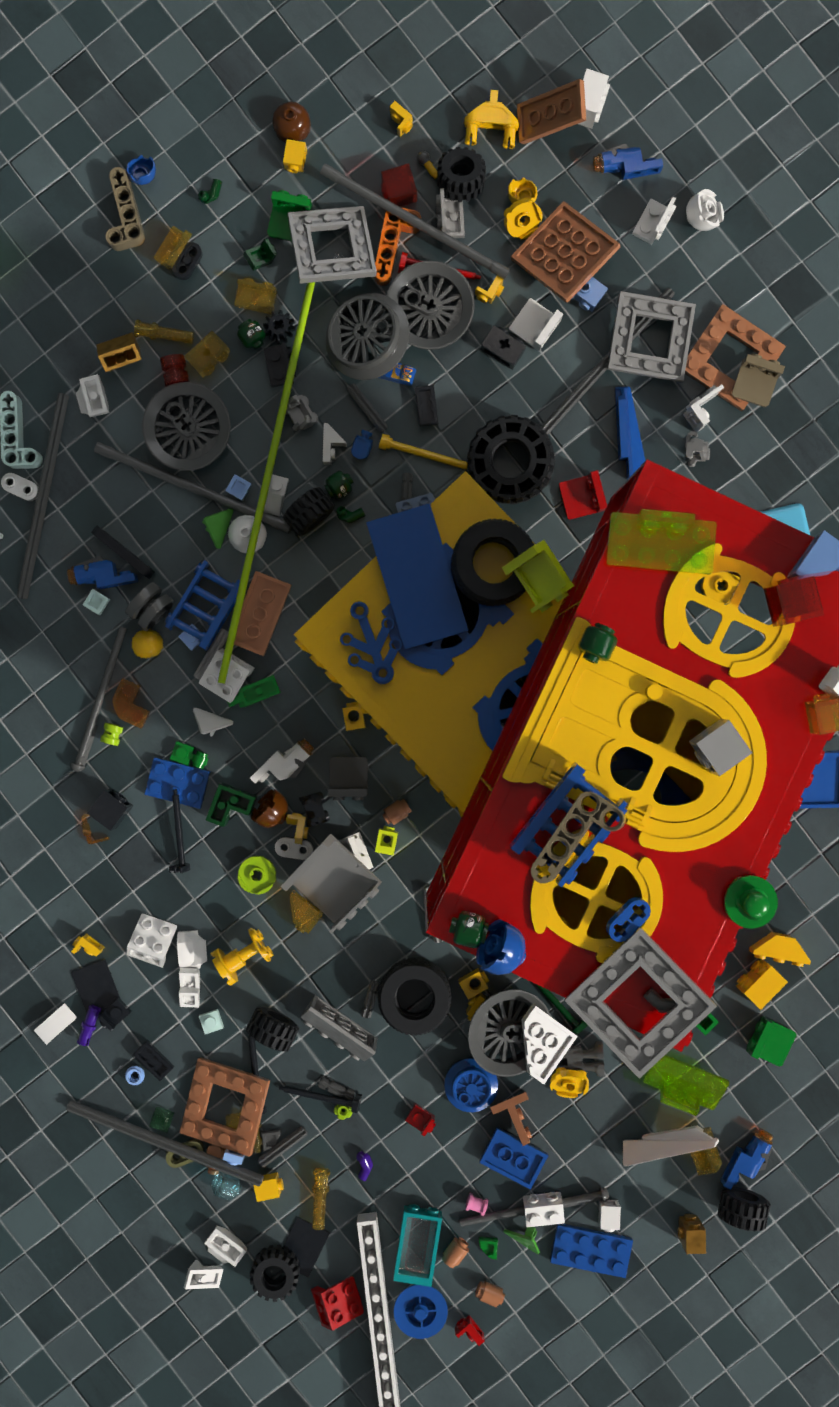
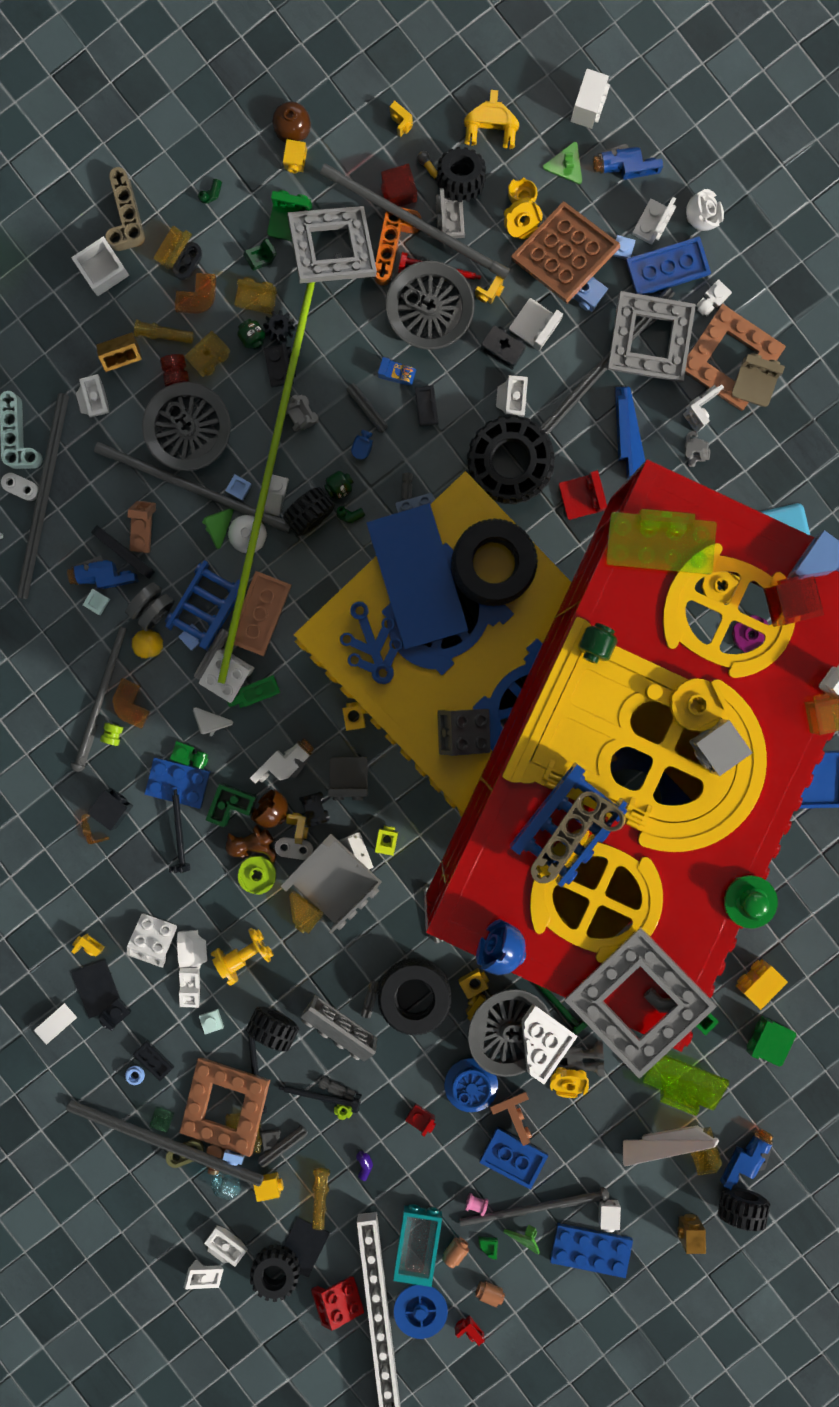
(88, 1025): dark purple pin -> none
(100, 266): none -> white piece
(141, 170): blue hair -> none
(141, 525): none -> nougat bracket
(199, 300): none -> clear orange plate
(255, 842): none -> reddish brown animal
(330, 439): white slope -> none
(367, 334): dark grey piece -> none
(387, 443): yellow piece -> none
(396, 812): nougat brick -> none
(463, 732): none -> dark grey bracket
(469, 929): dark green head -> none
(512, 395): none -> white slope
(540, 575): neon yellow panel -> none
(543, 1209): white bracket -> none
(551, 111): nougat plate -> none
(566, 164): none -> bright green piece
(623, 915): blue beam -> none
(626, 247): none -> light blue plate
(668, 266): none -> blue plate
(710, 711): none -> yellow plate
(715, 296): none -> white plate
(741, 637): none -> magenta plate
(780, 948): yellow slope -> none

